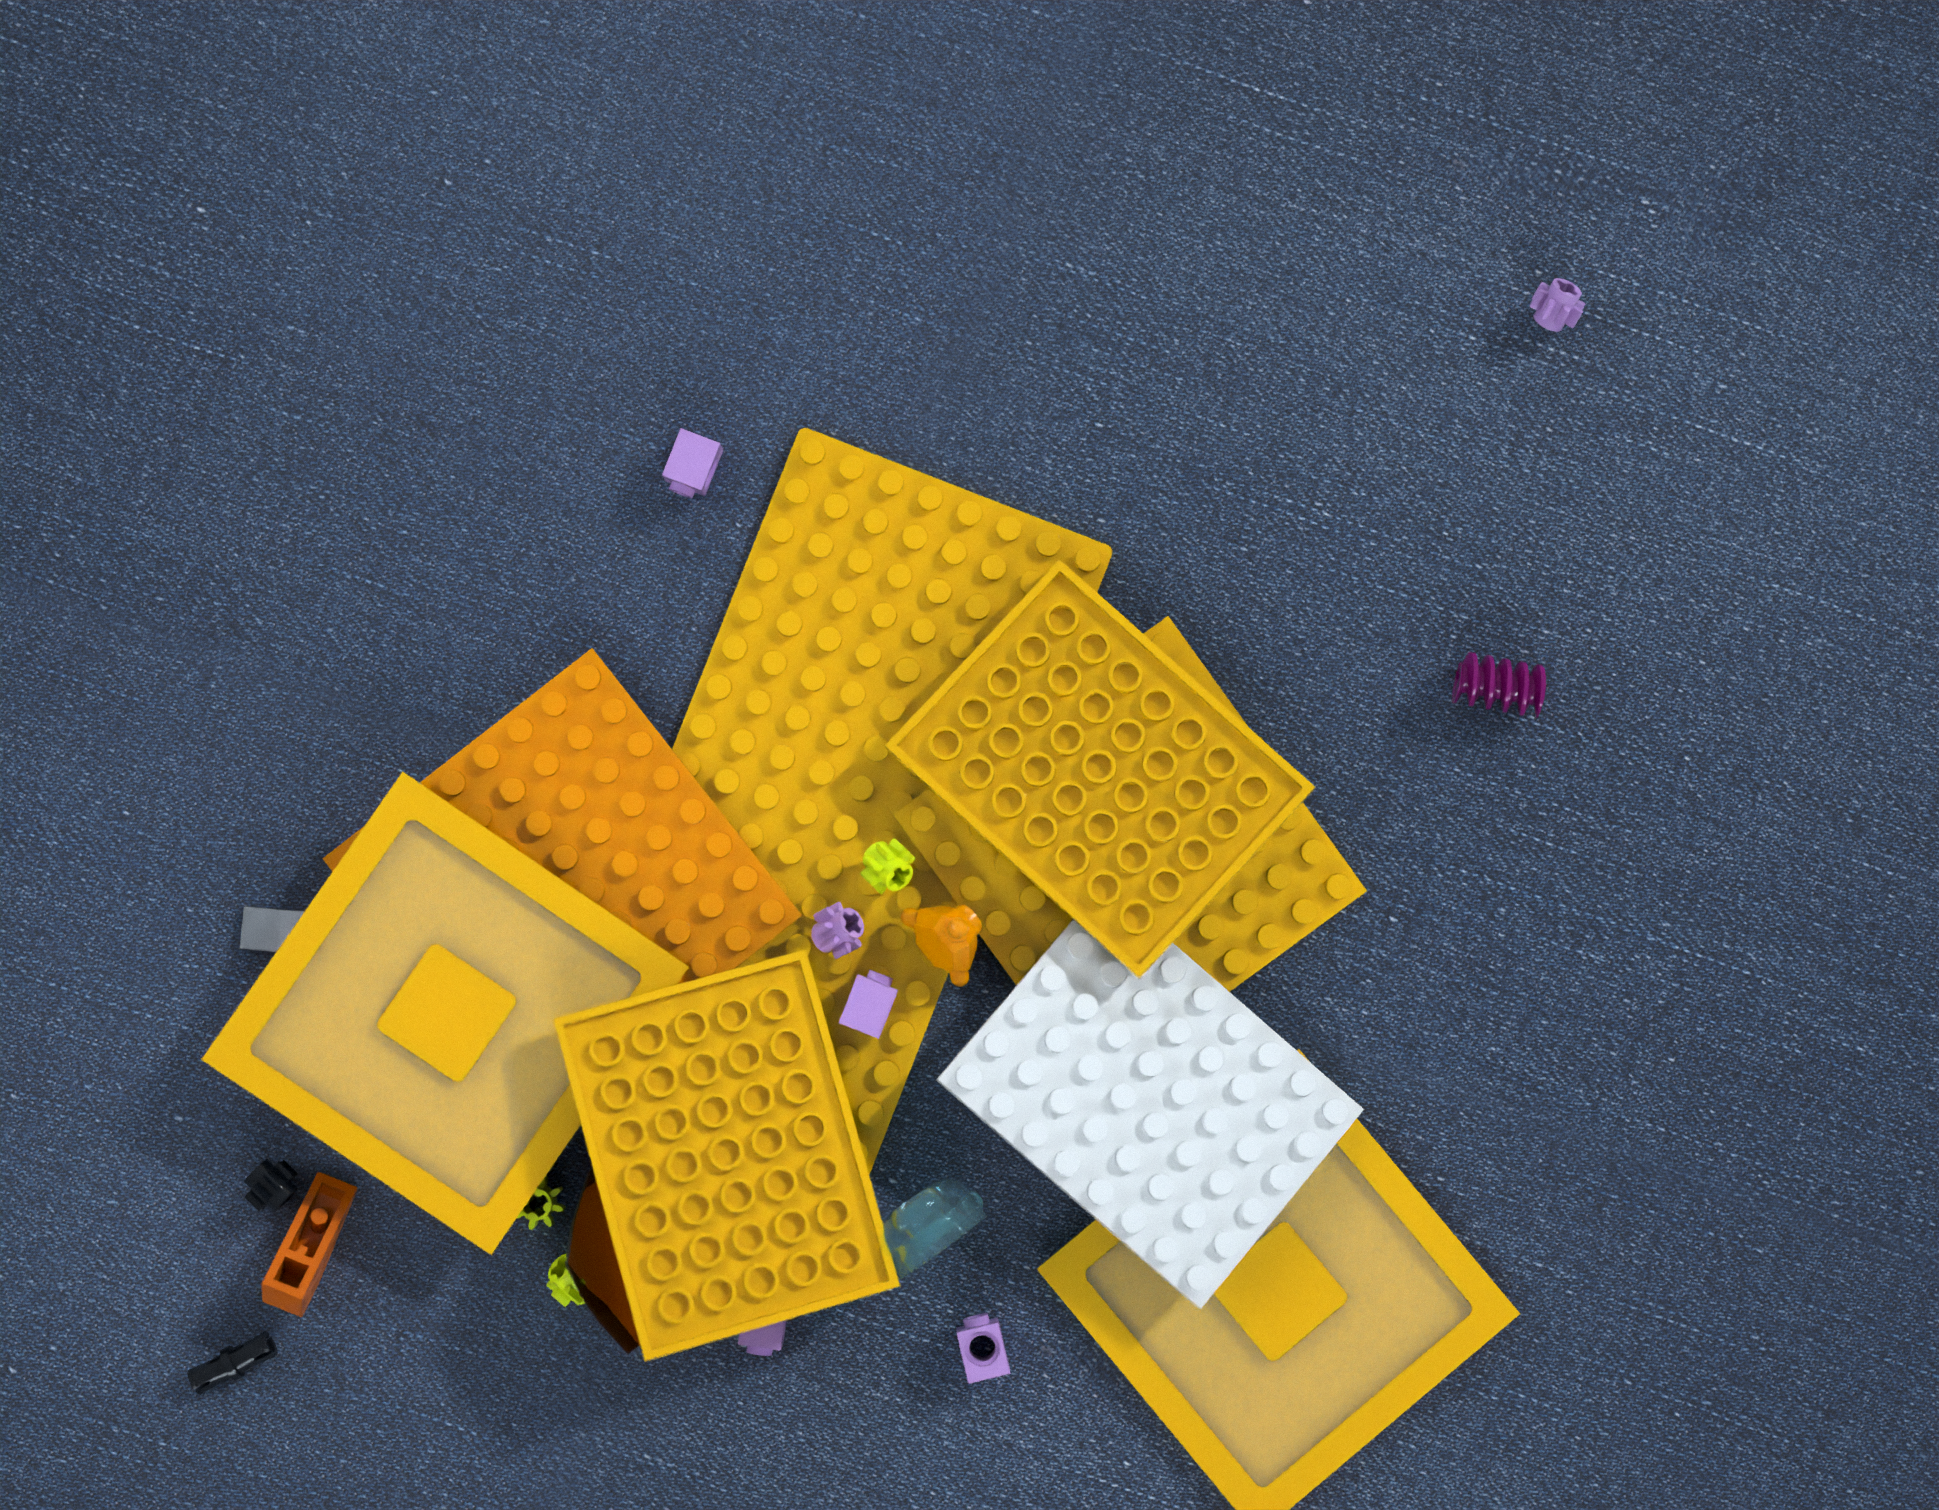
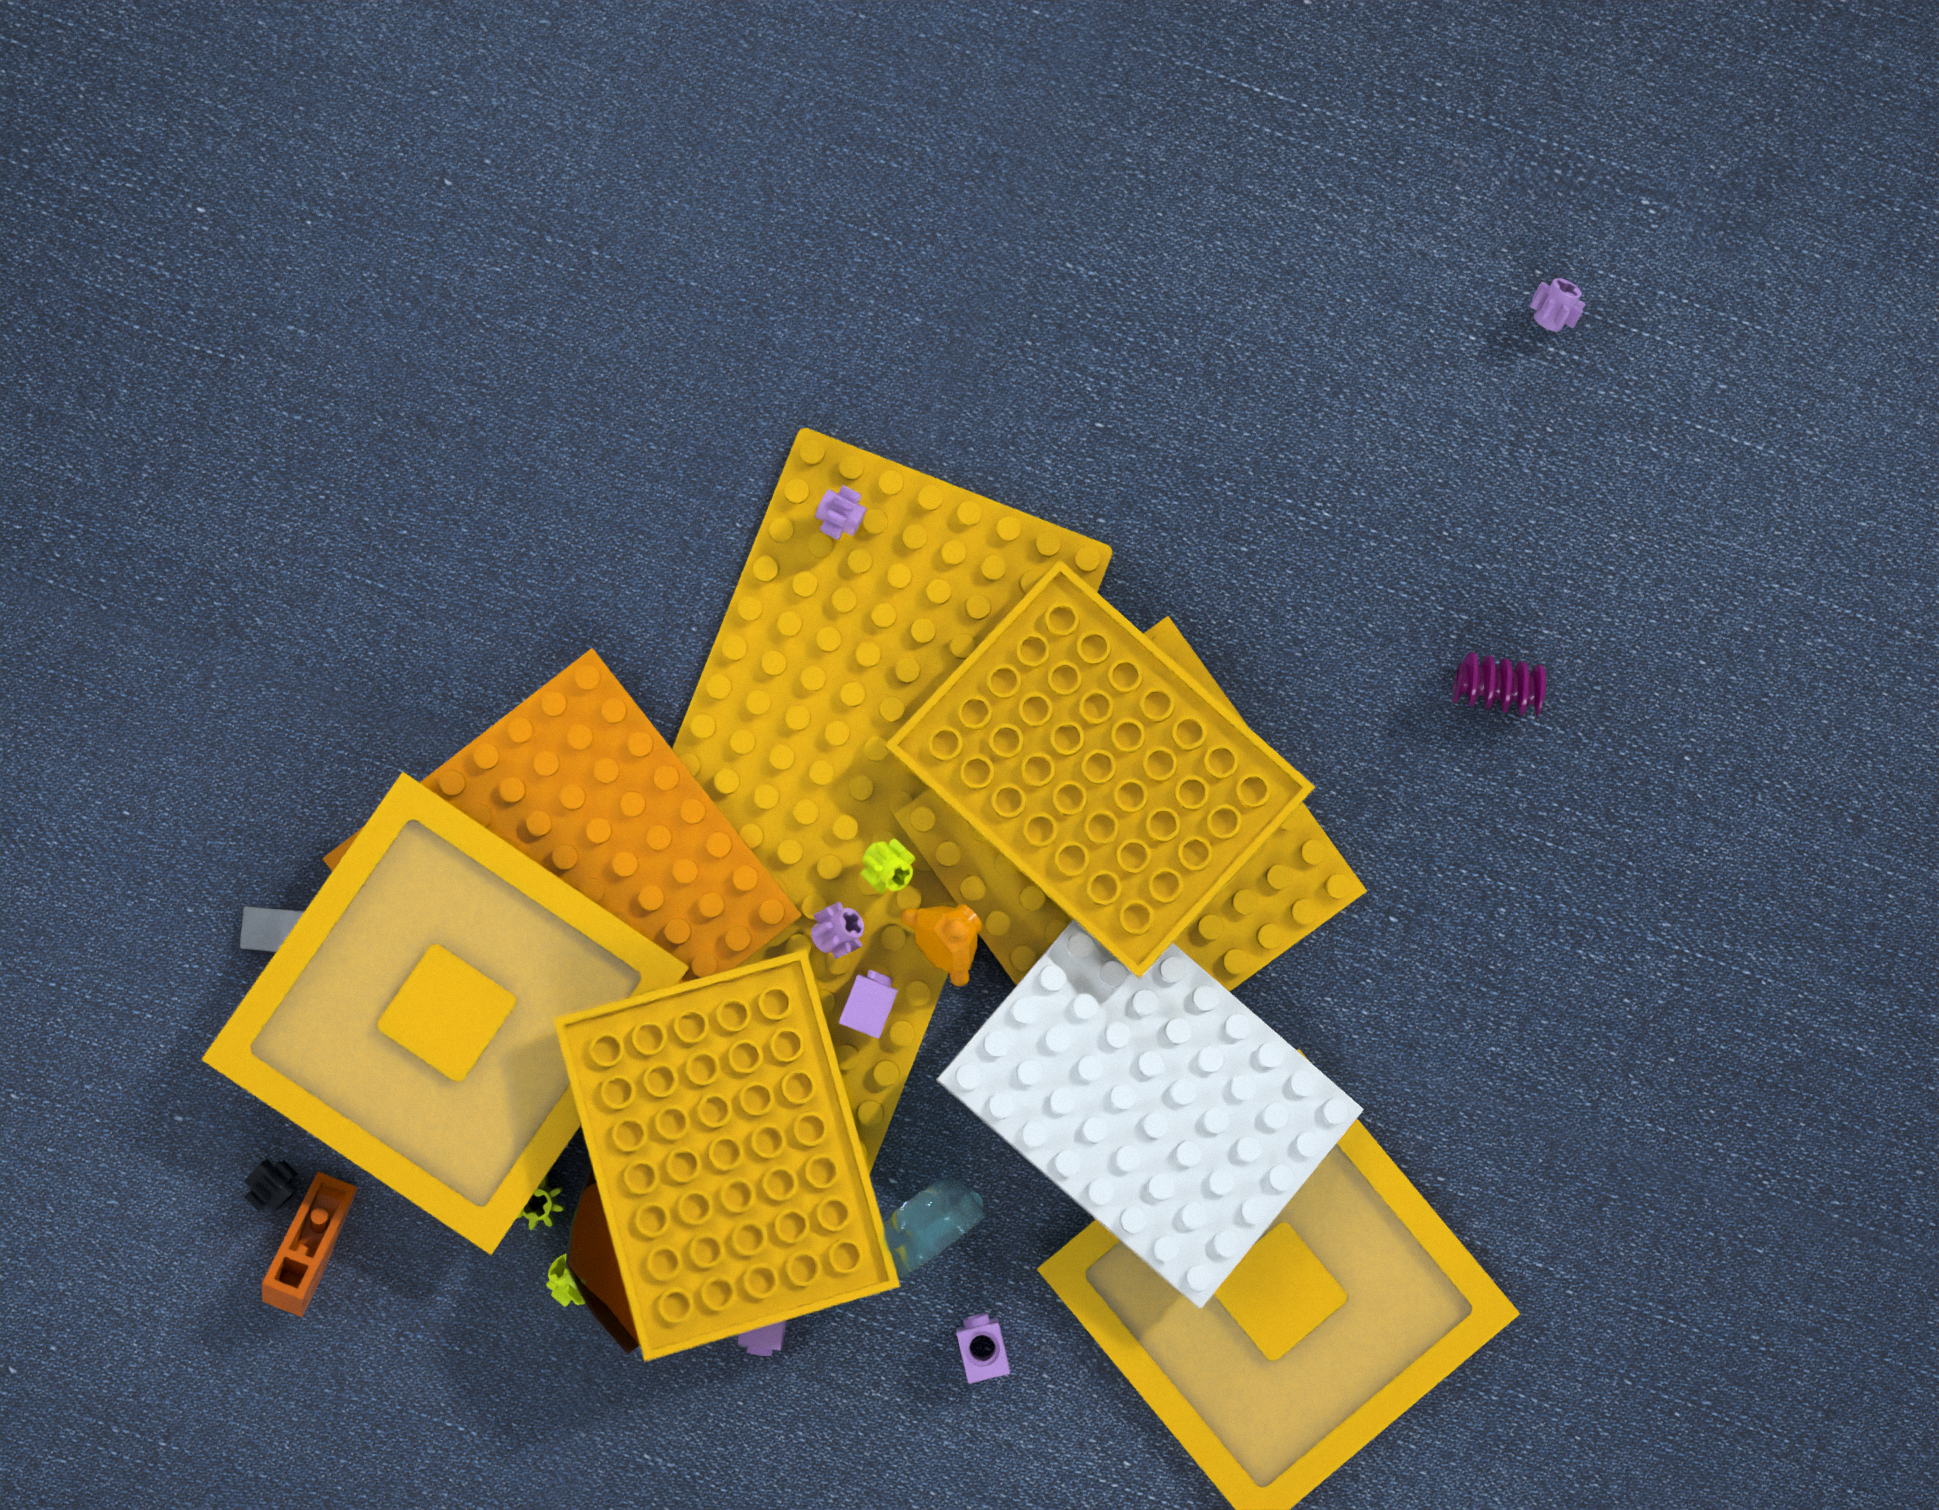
(232, 1363): black pin -> none
(692, 464): lavender brick -> none
(840, 512): none -> lavender gear

